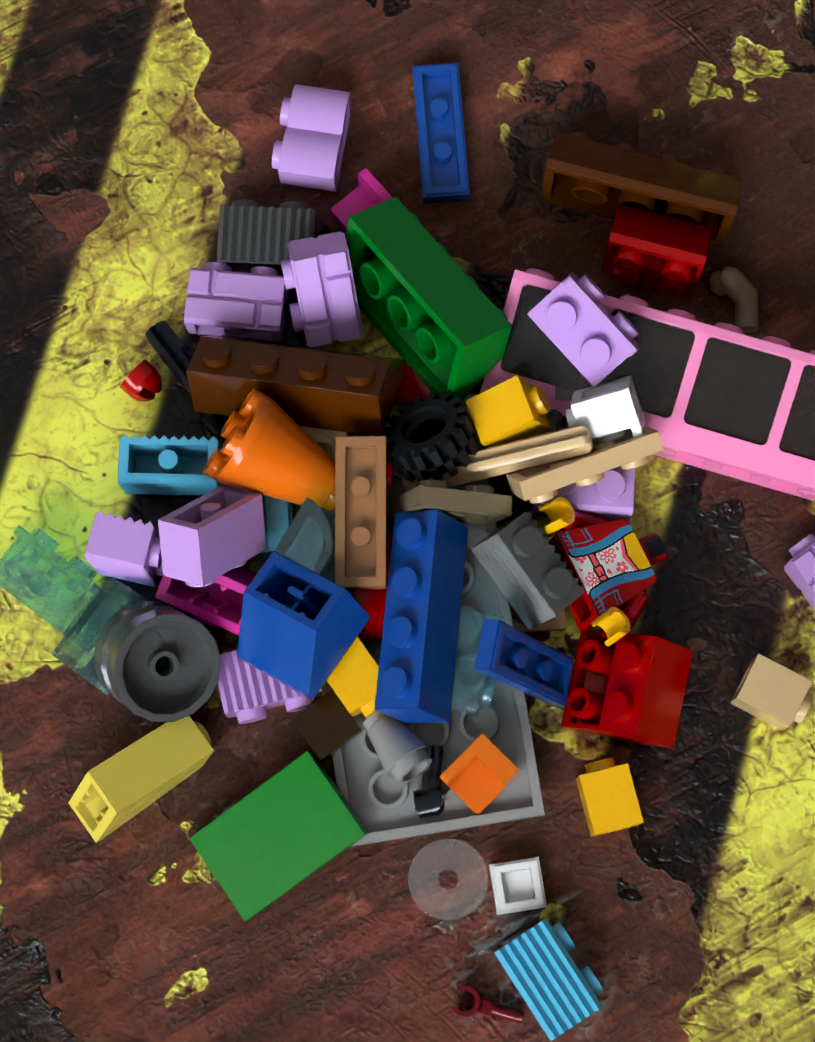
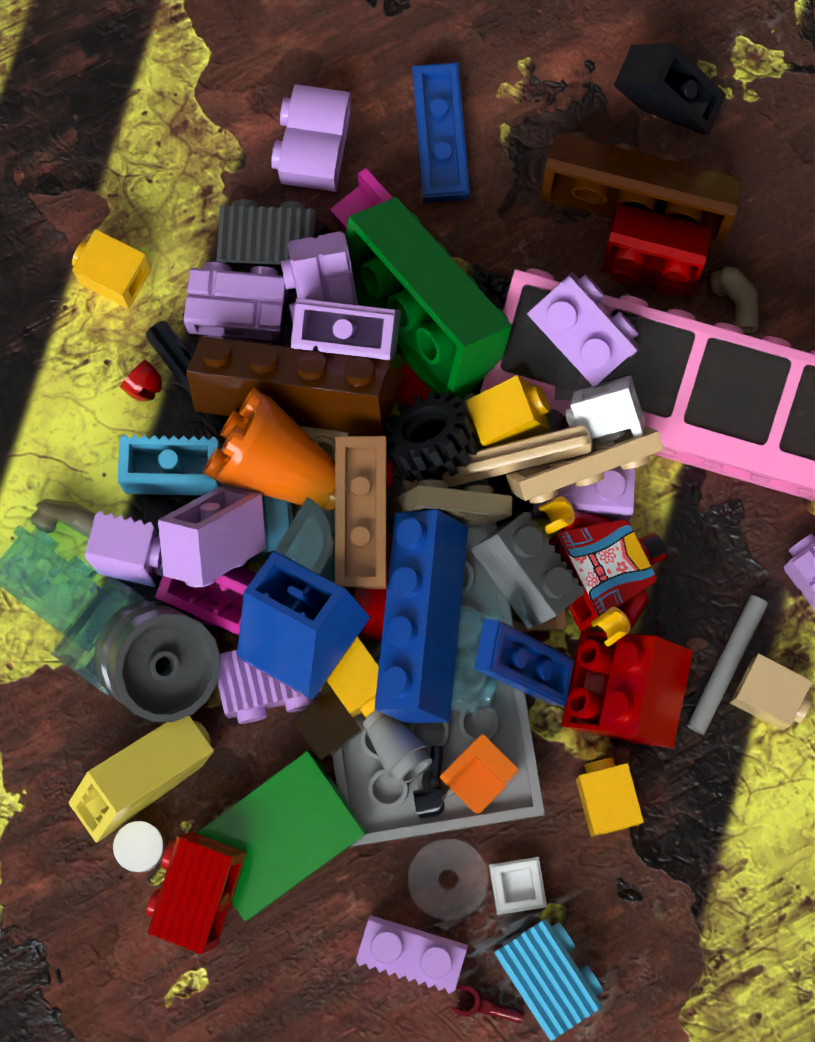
(68, 513): none -> dark tan arm
(110, 268): none -> yellow brick
(139, 846): none -> white tile
(194, 892): none -> red brick
(345, 329): none -> lavender brick
(411, 953): none -> lavender brick
(670, 86): none -> black slope
(727, 664): none -> light grey bar

